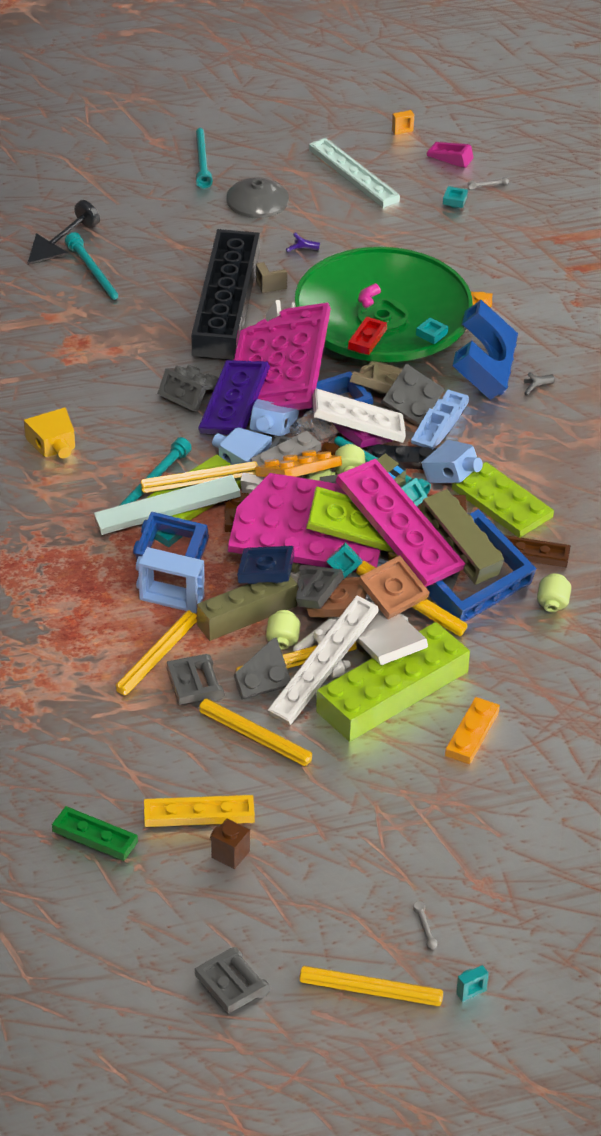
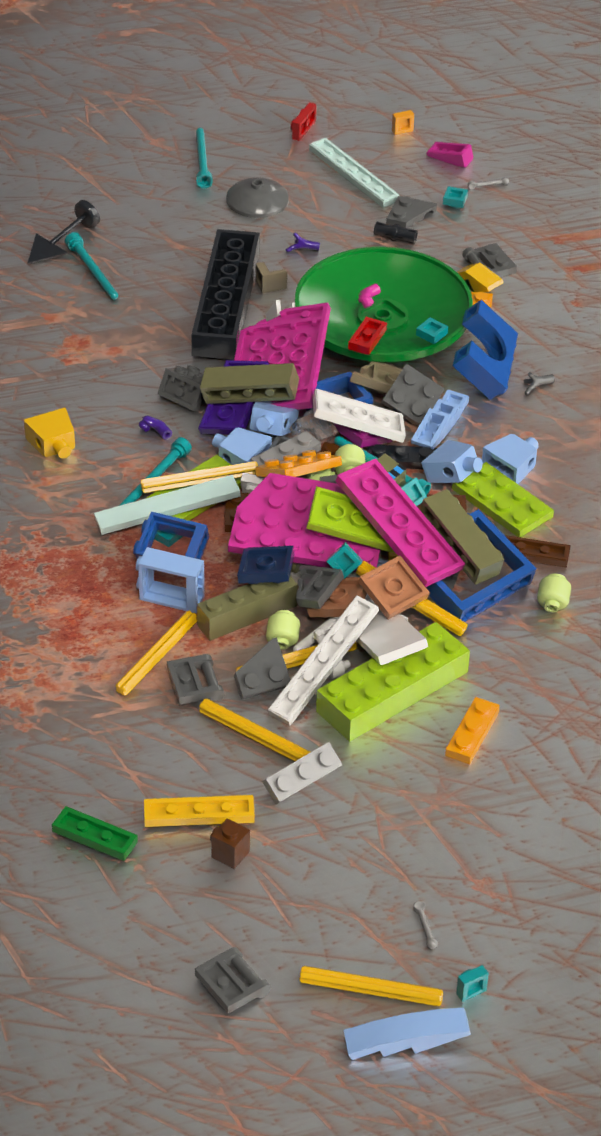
(160, 427): none -> dark purple arm
(249, 383): none -> olive brick
(302, 773): none -> plate
(303, 121): none -> red plate
(395, 232): none -> black pin
(409, 211): none -> dark grey wing
(411, 1030): none -> light blue slope
(480, 277): none -> yellow slope
(493, 258): none -> dark grey plate
(512, 456): none -> light blue torso

